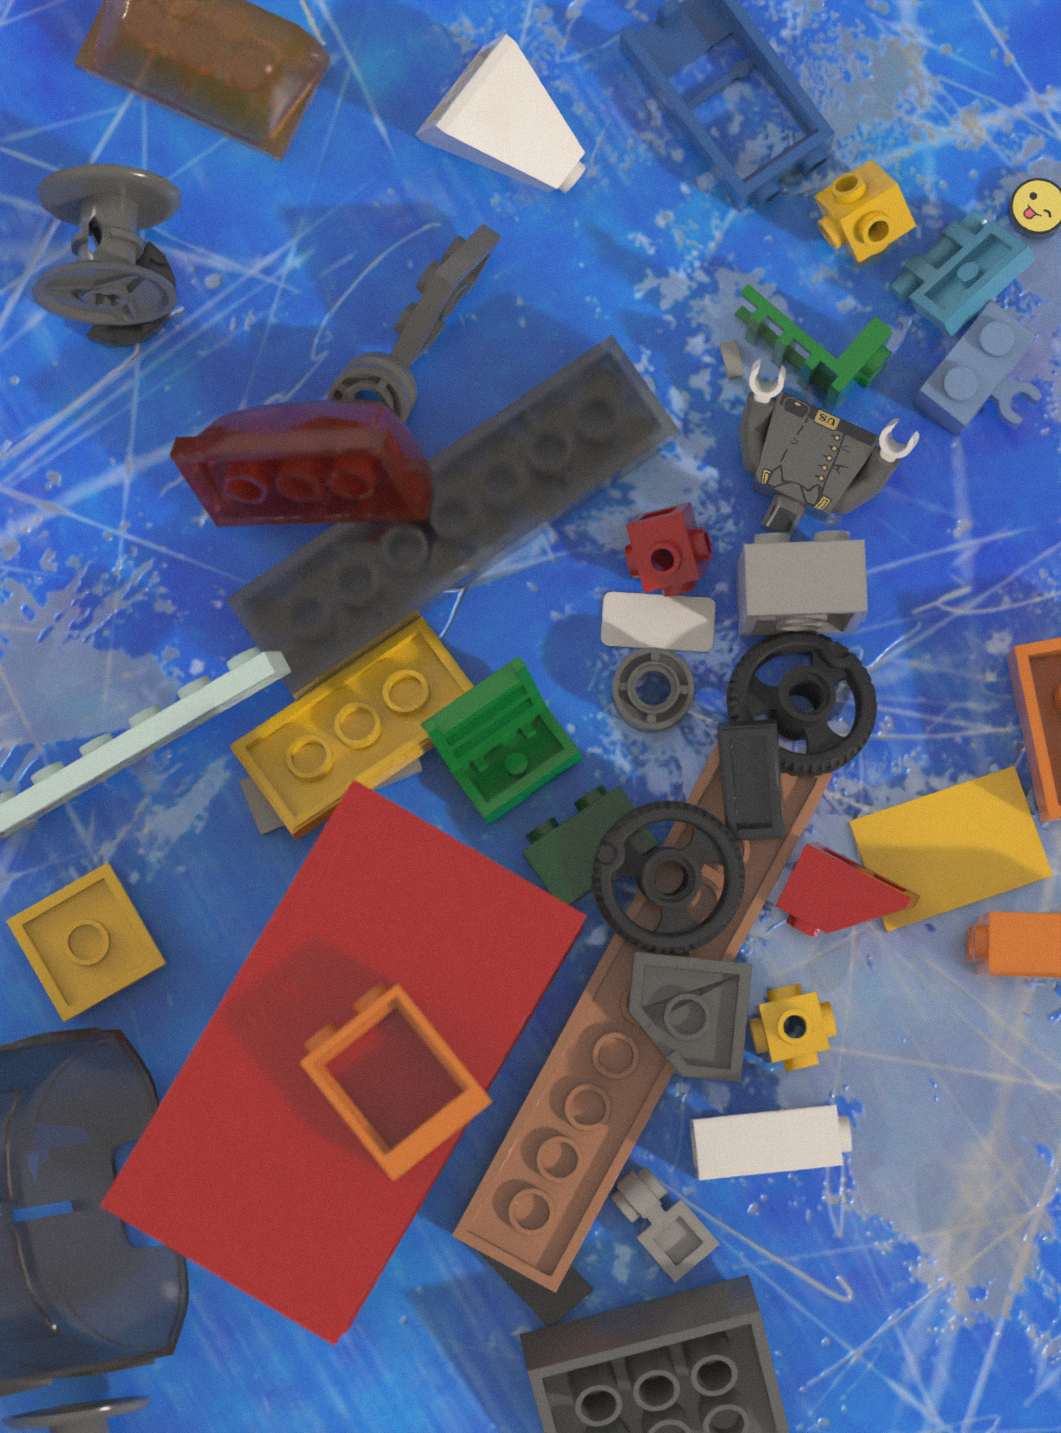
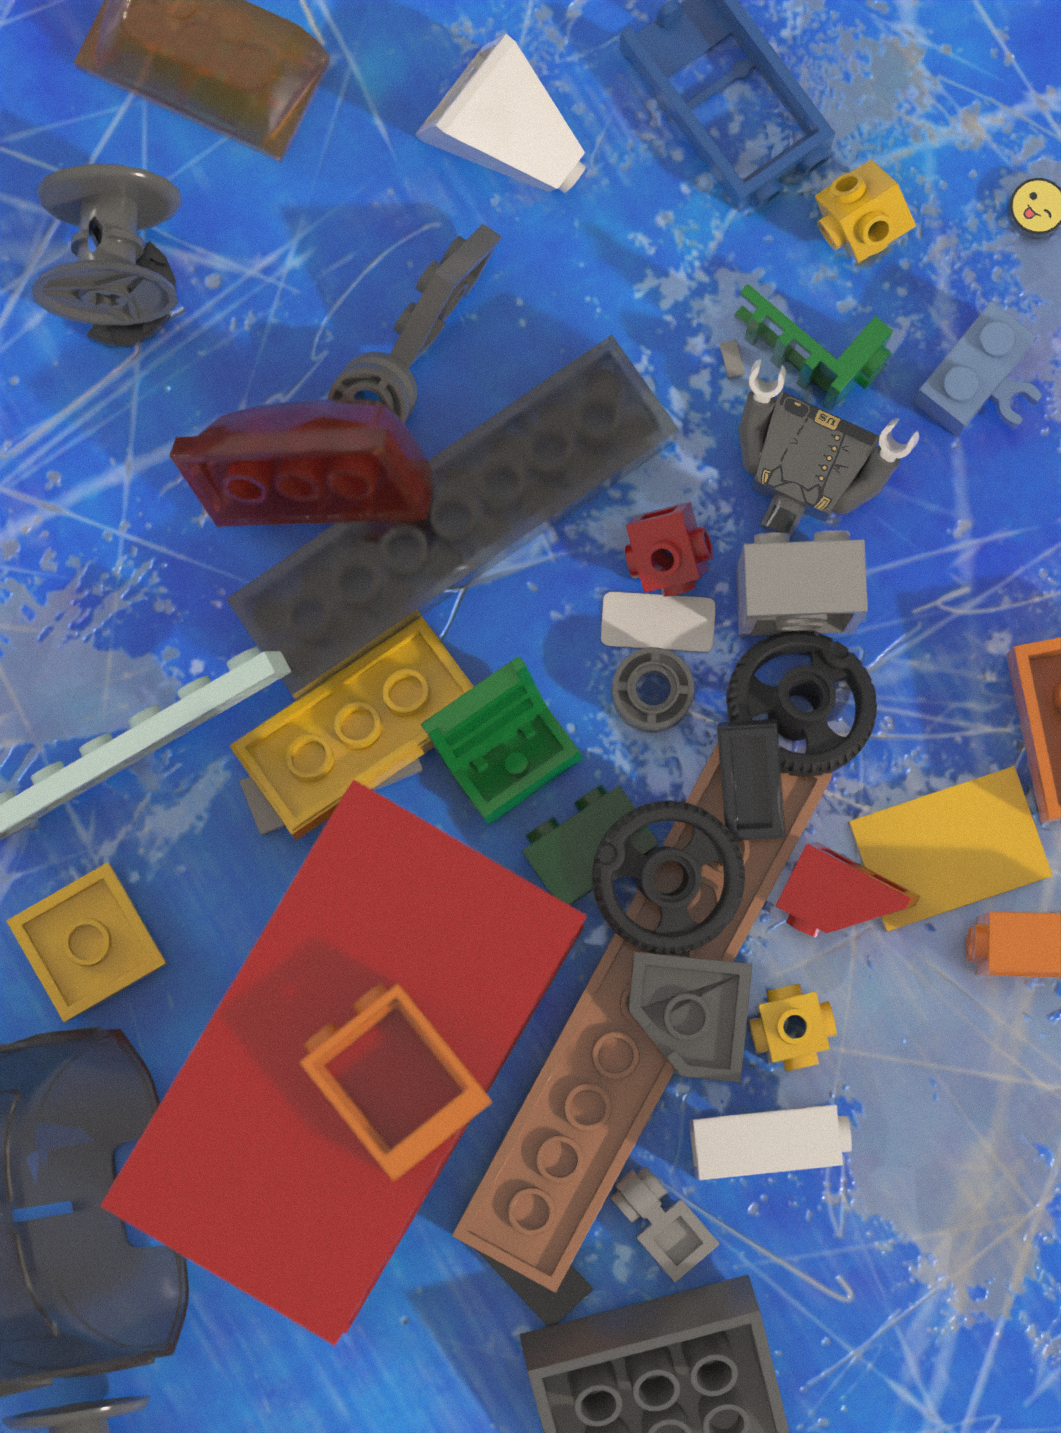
(962, 271): dark azure plate -> none

